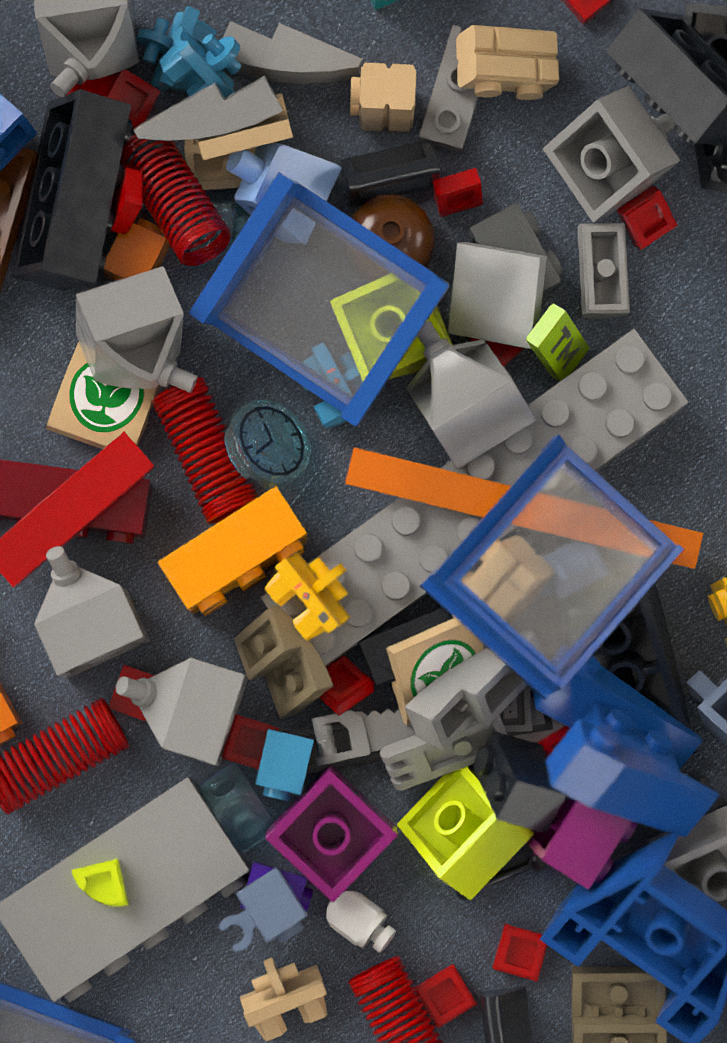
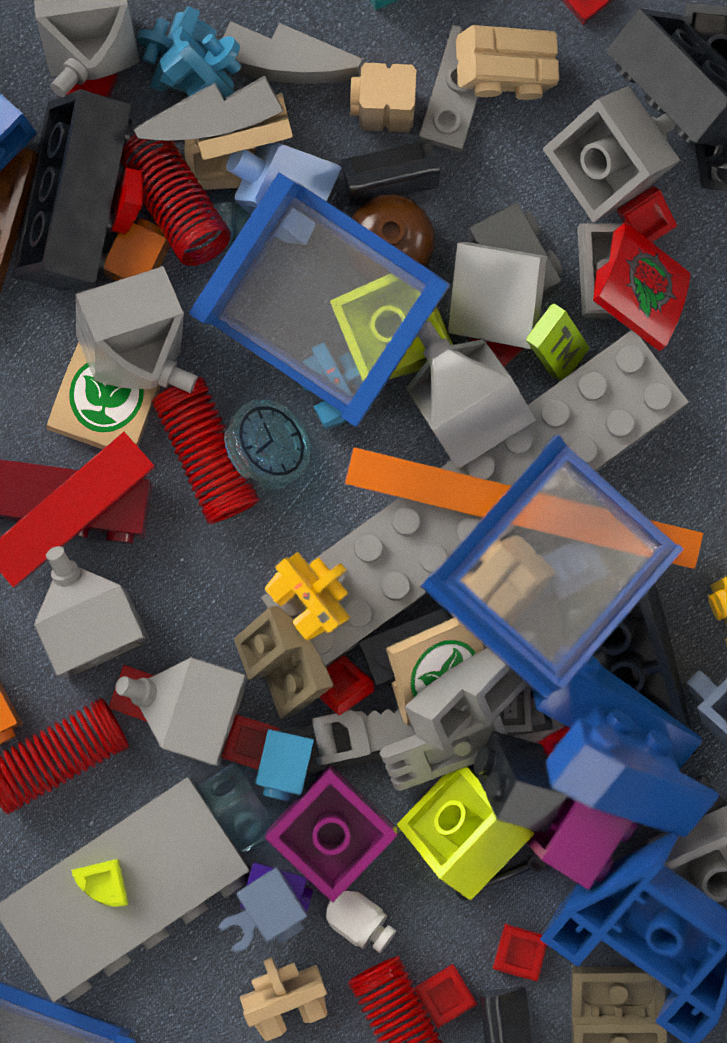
(133, 91): red tile -> none
(234, 552): light orange brick -> none
(457, 192): red tile -> none
(642, 286): none -> red slope

